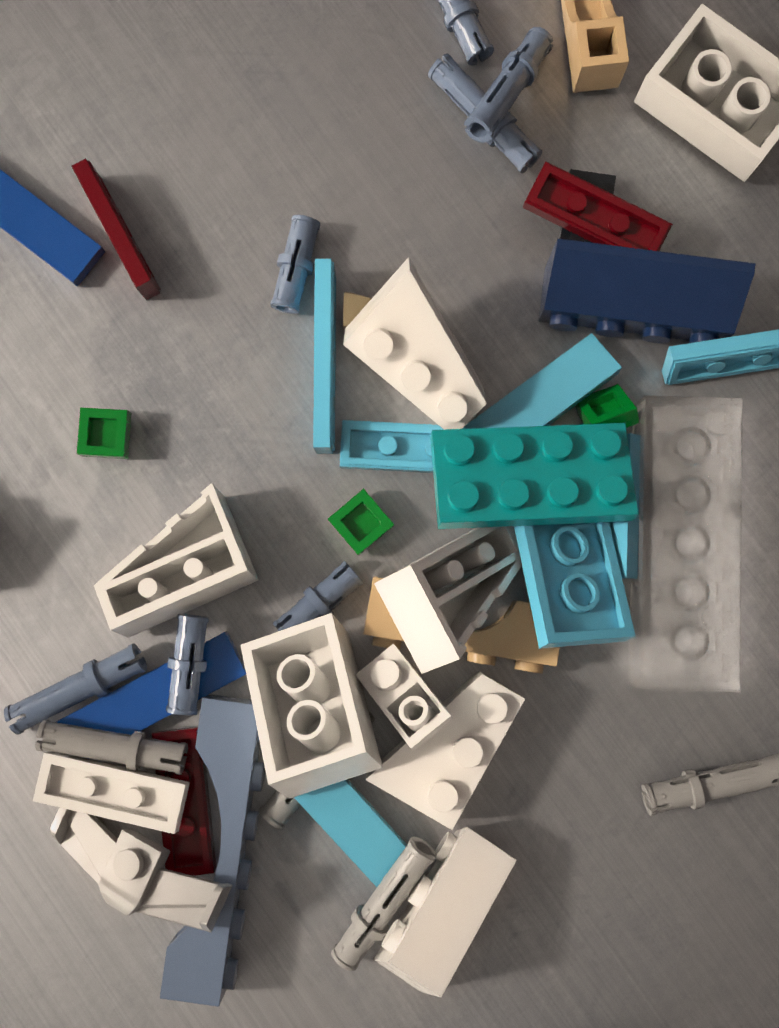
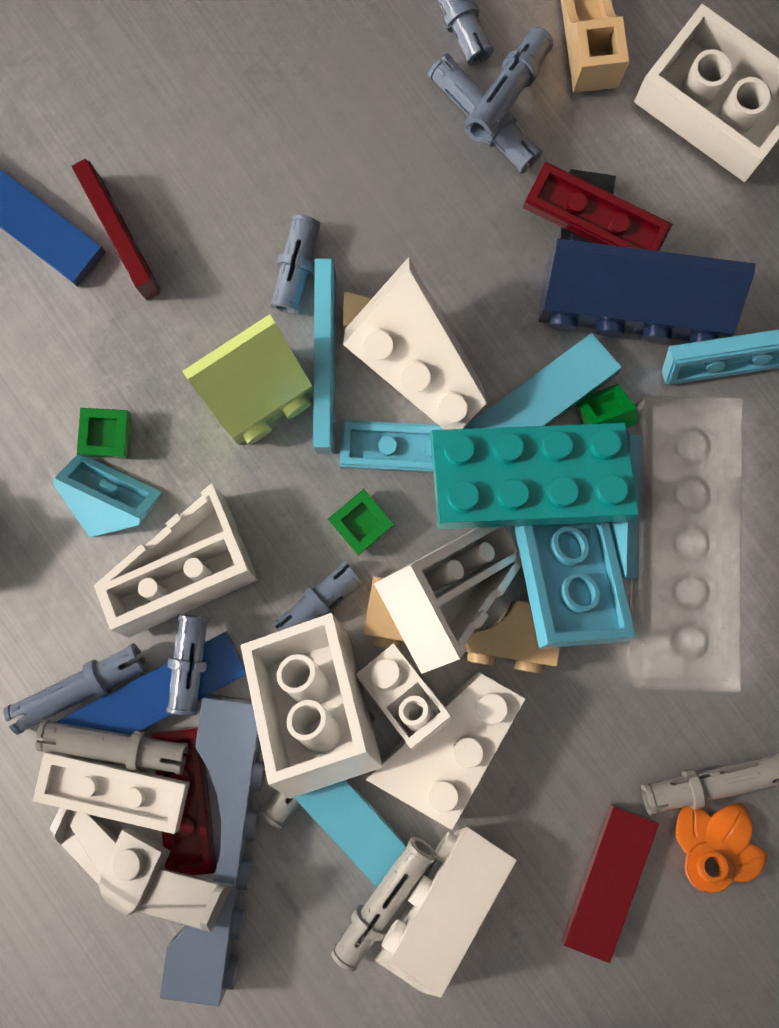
(103, 497): none -> medium azure slope
(252, 382): none -> yellowish green slope
(610, 883): none -> dark red tile
(723, 839): none -> orange plate

